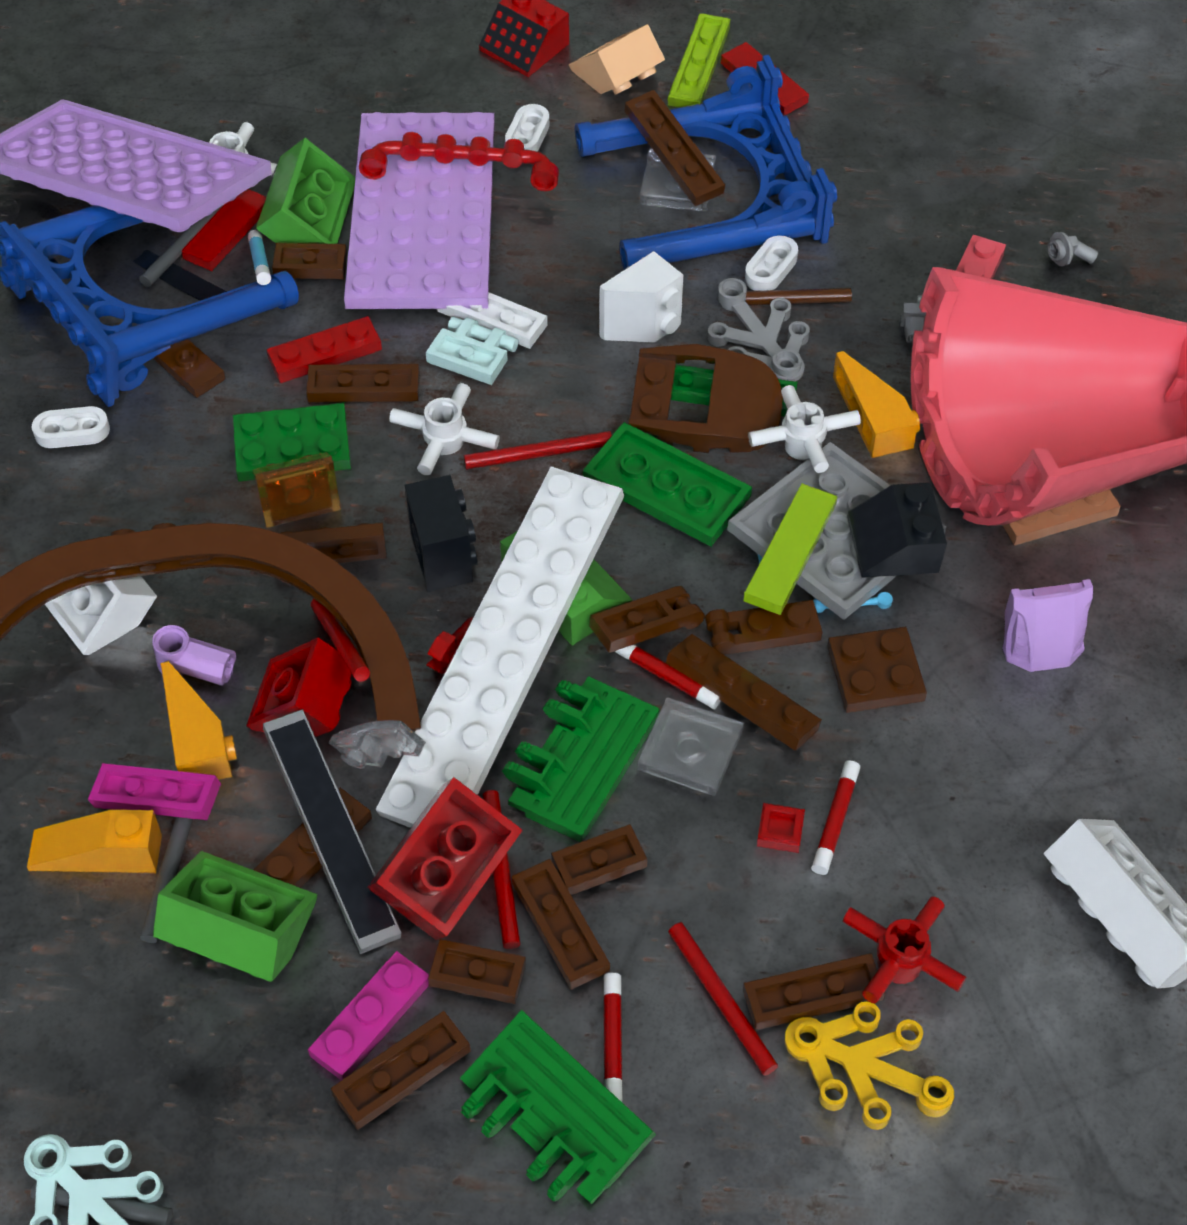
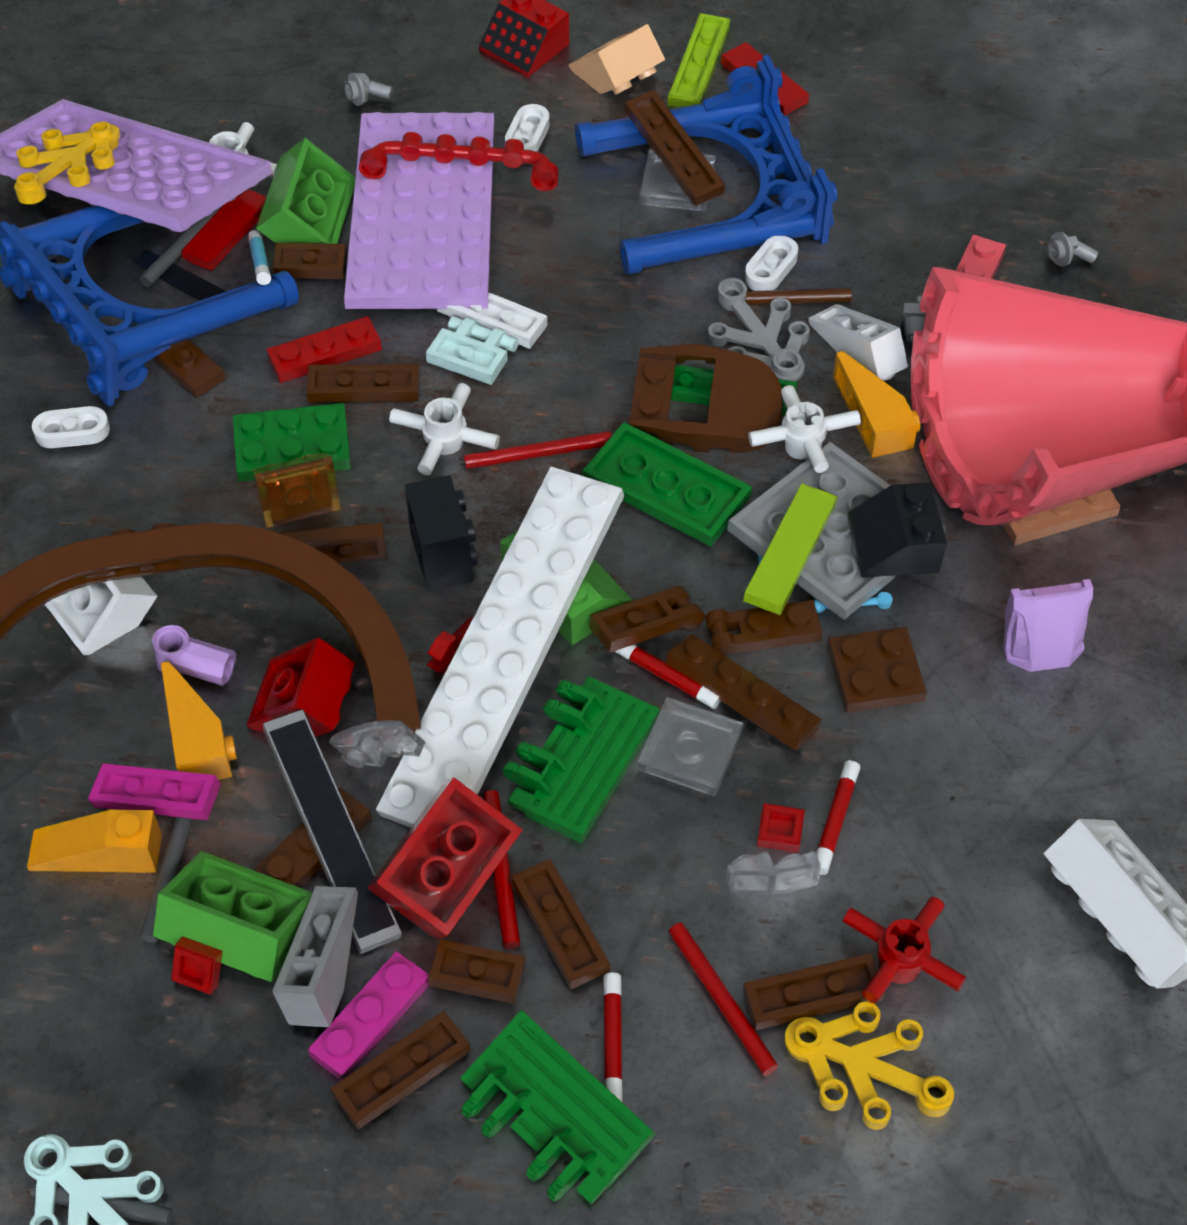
(100, 138): none -> yellow plant
(196, 965): none -> red tile
(318, 958): none -> light grey slope
(341, 642): red bar -> none
(359, 86): none -> light grey plate
(599, 859): reddish brown plate -> none
(641, 302): white slope -> none
(760, 877): none -> clear slope
(864, 338): none -> white slope

